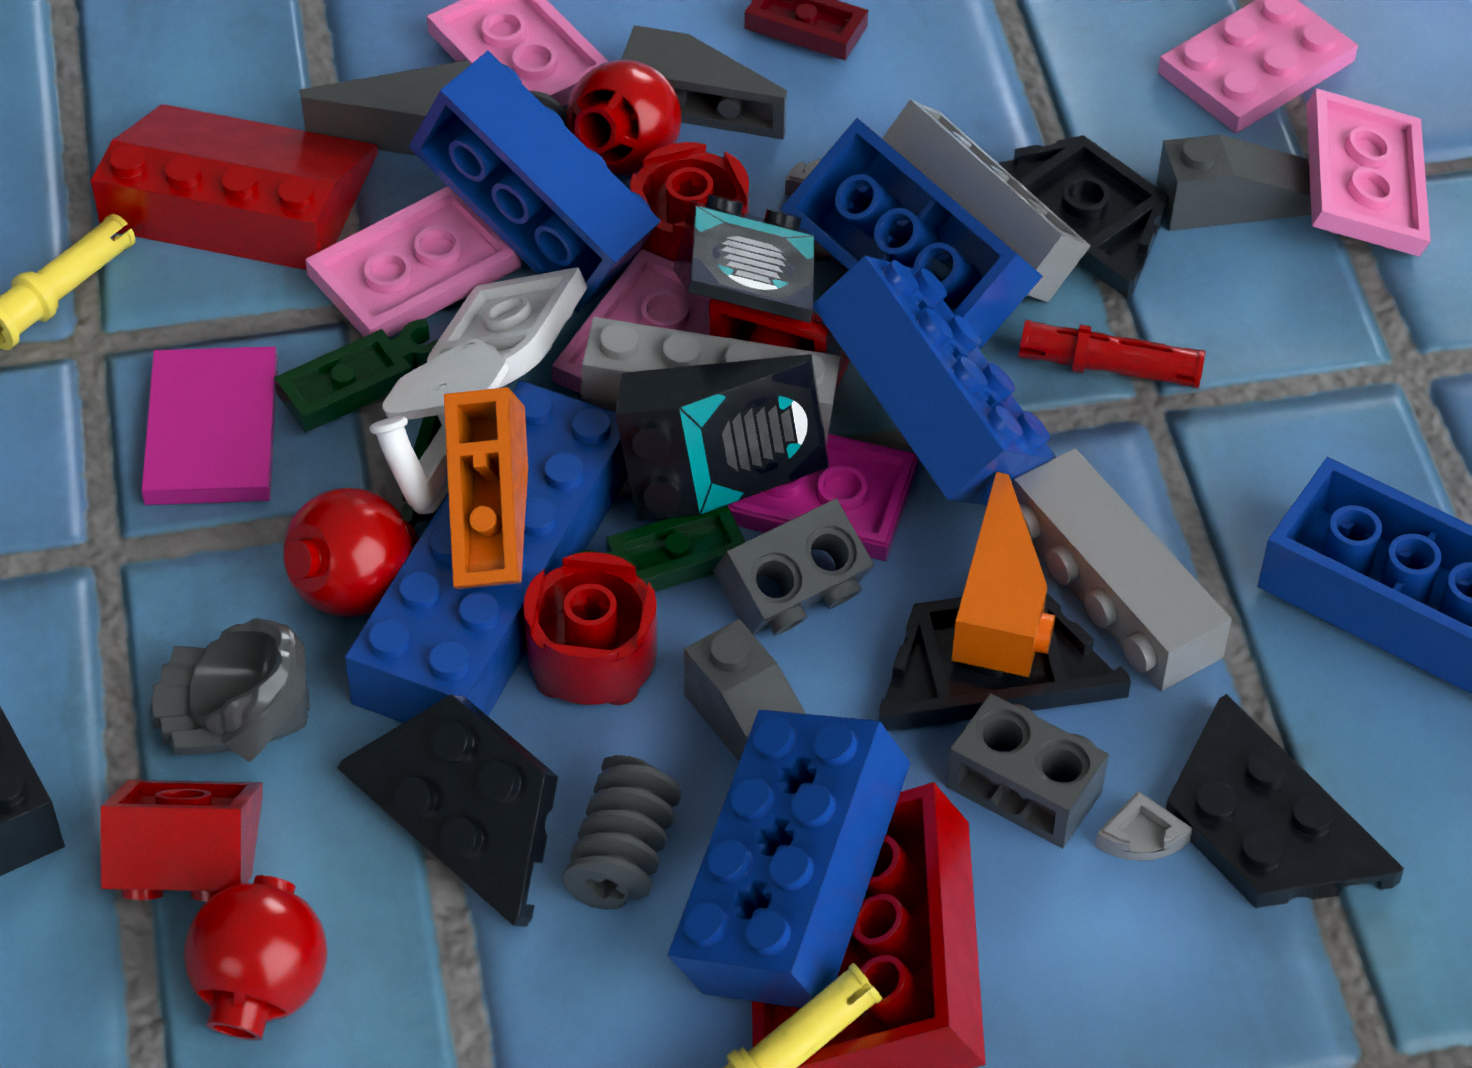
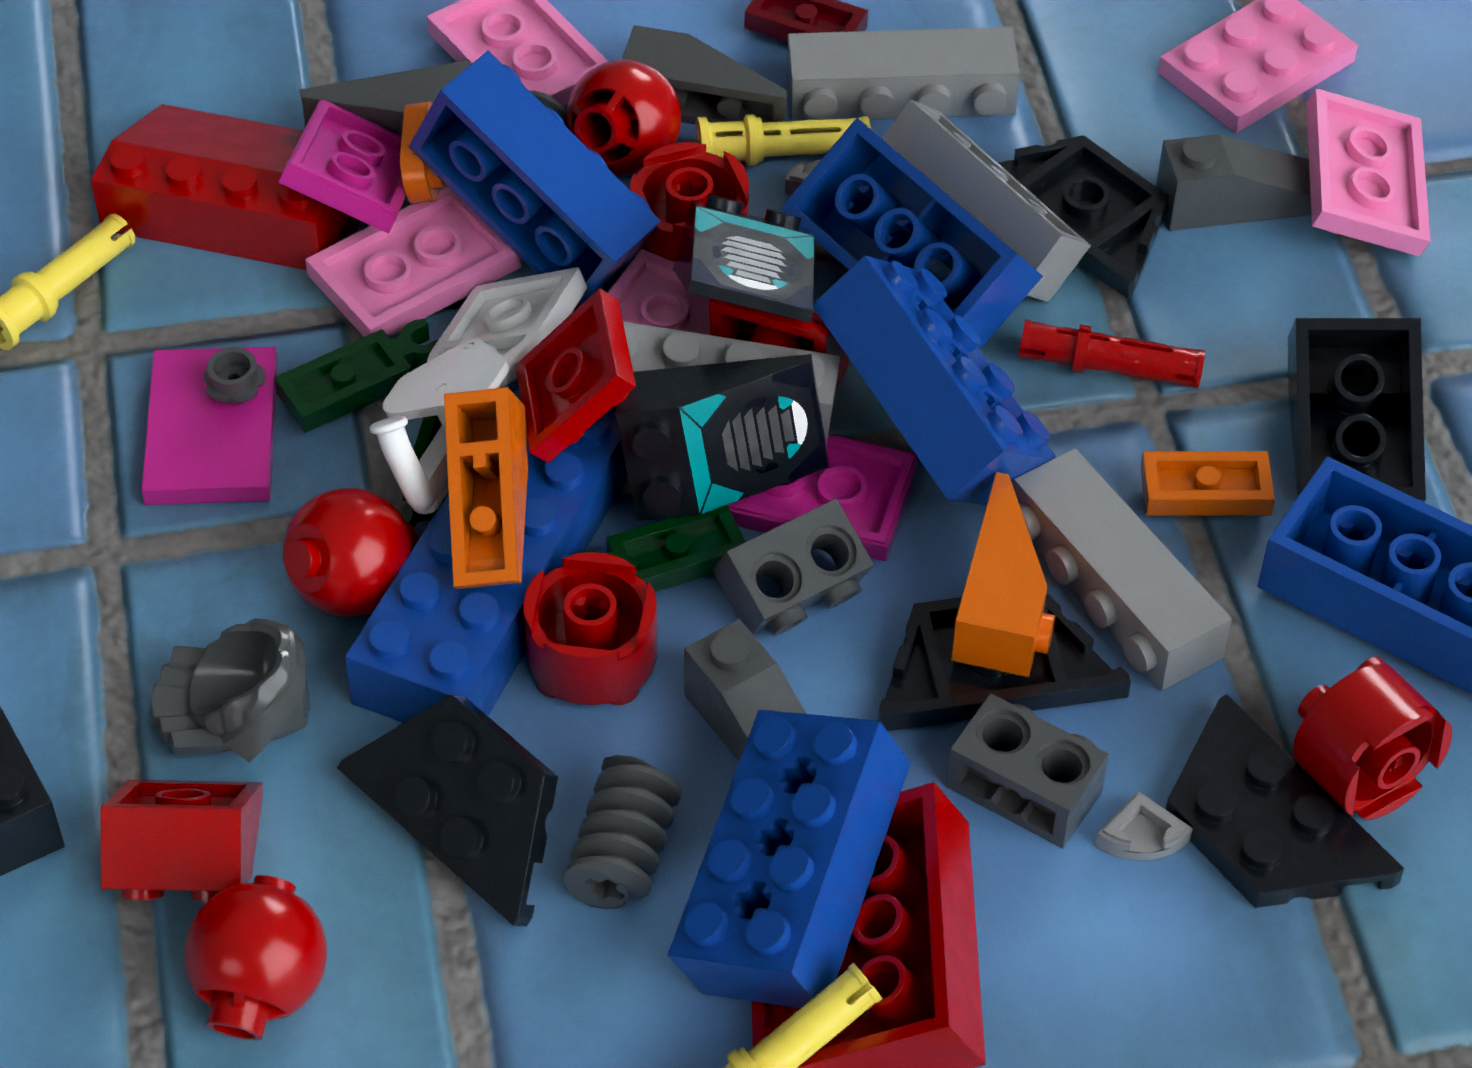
(233, 376): none -> dark grey plate
(348, 166): none -> dark pink tile
(418, 179): none -> orange plate
(575, 376): none -> red plate
(754, 140): none -> light yellow pin
(882, 70): none -> light grey brick
(1207, 483): none -> orange plate
(1358, 398): none -> black slope
(1369, 739): none -> red brick

